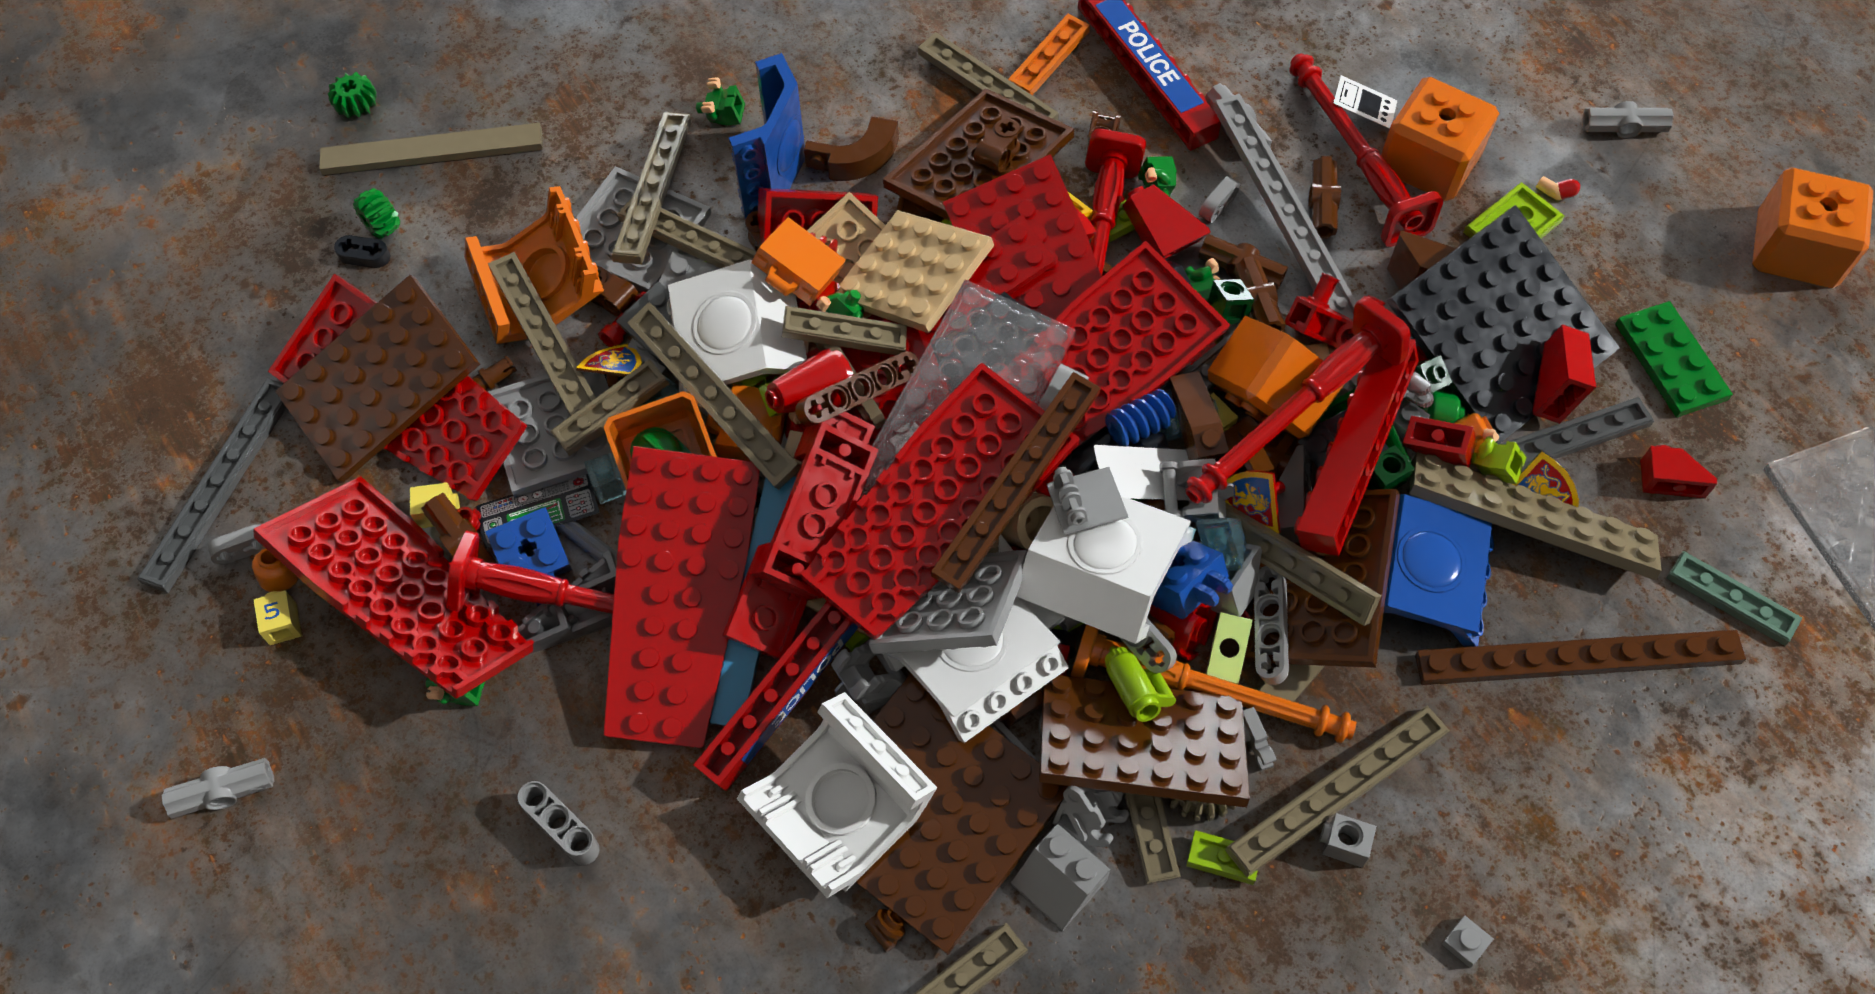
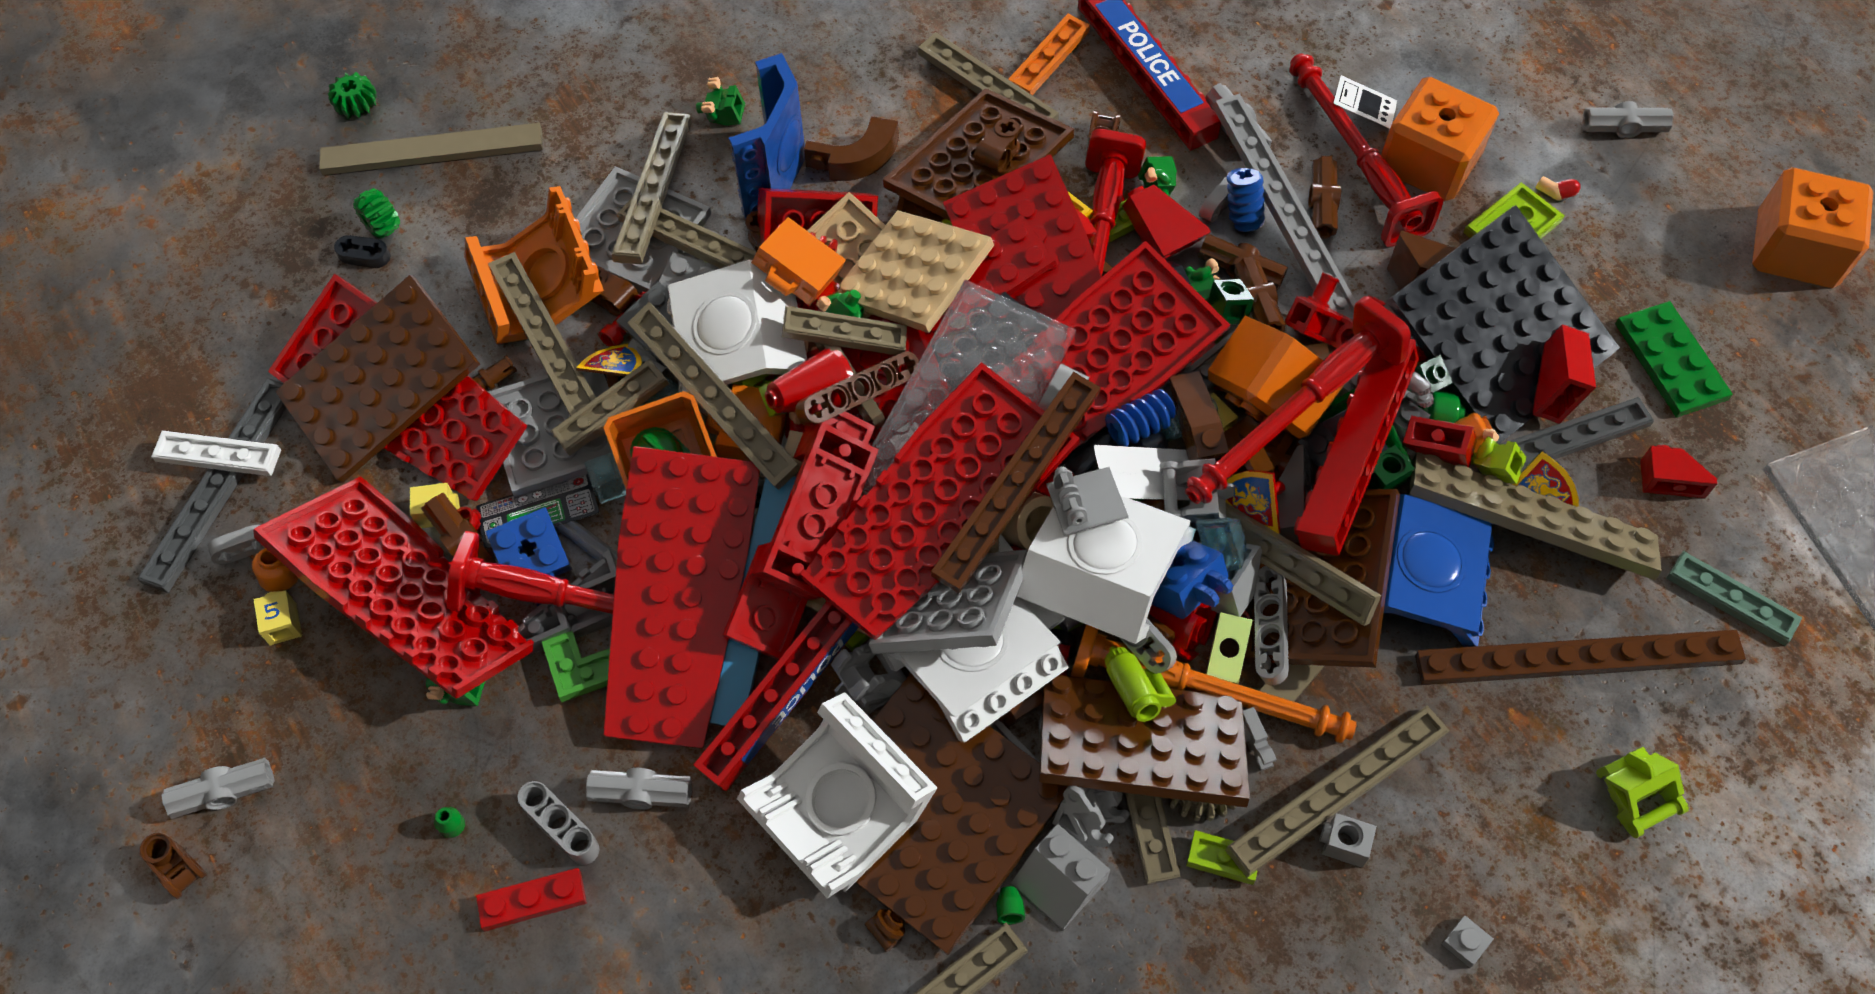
(175, 868): none -> reddish brown piece
(216, 453): none -> white tile
(453, 825): none -> green hose
(531, 899): none -> red plate
(570, 671): none -> bright green plate
(639, 788): none -> light grey piece
(1010, 906): none -> green hose
(1246, 199): none -> blue piece
(1639, 777): none -> lime piece

